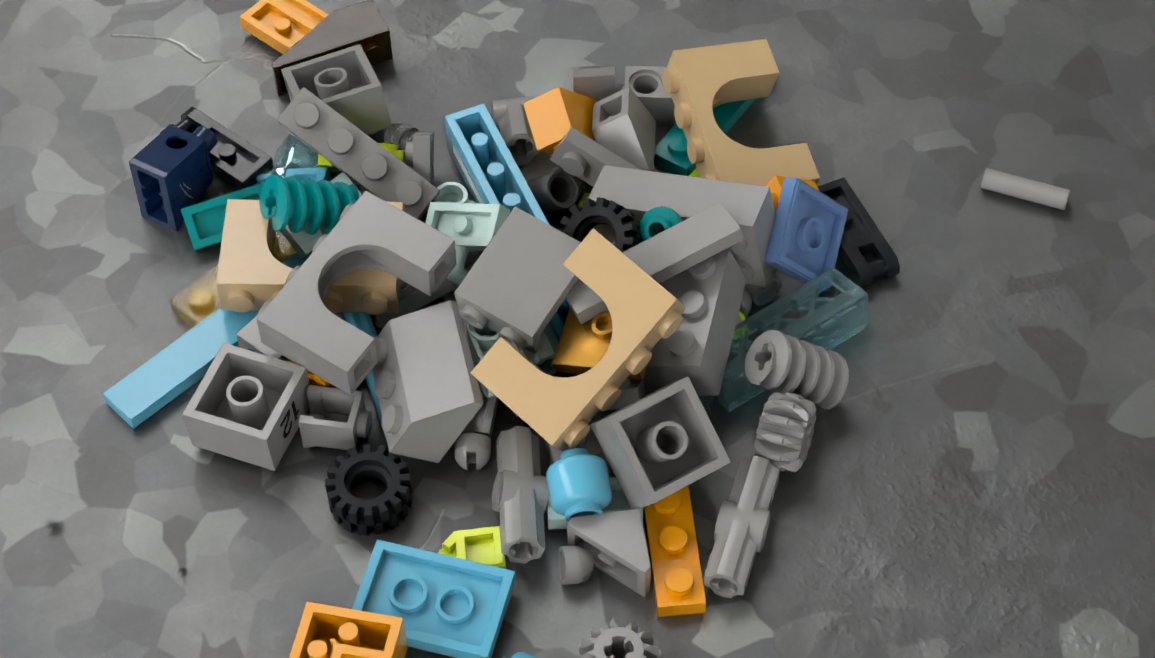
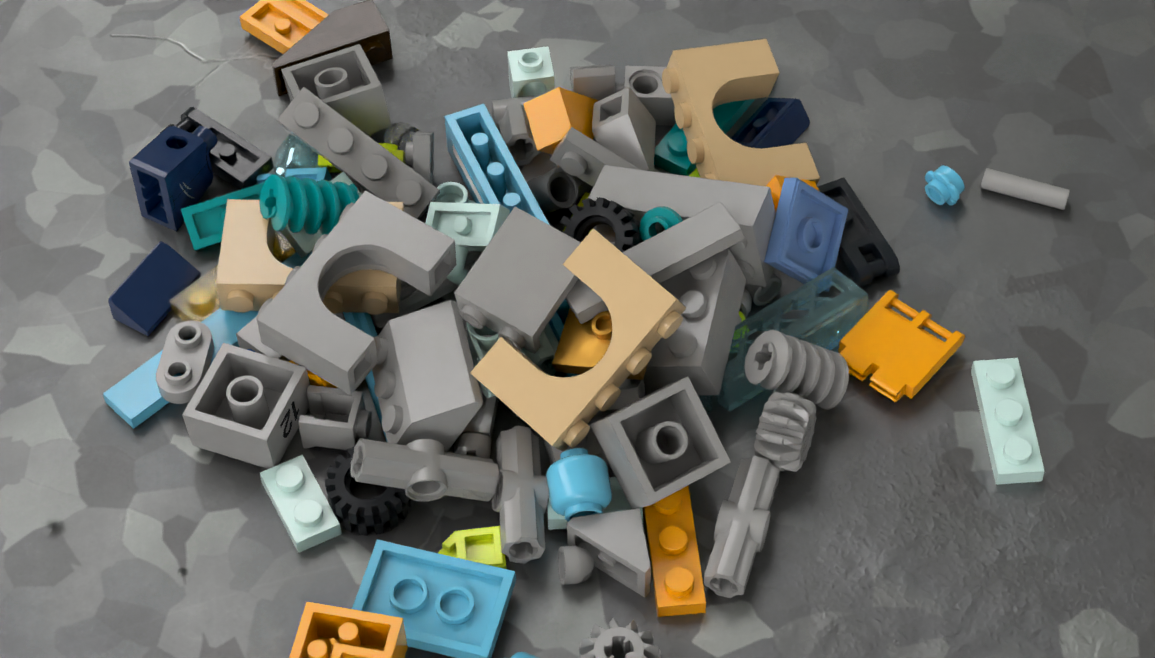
(146, 293): none -> dark blue slope
(184, 357): none -> light grey plate
(300, 503): none -> light aqua plate
(424, 470): none -> light grey piece
(530, 72): none -> light aqua brick
(774, 124): none -> dark blue slope
(897, 349): none -> light orange plate
(944, 185): none -> medium azure plate
(1007, 421): none -> light aqua plate

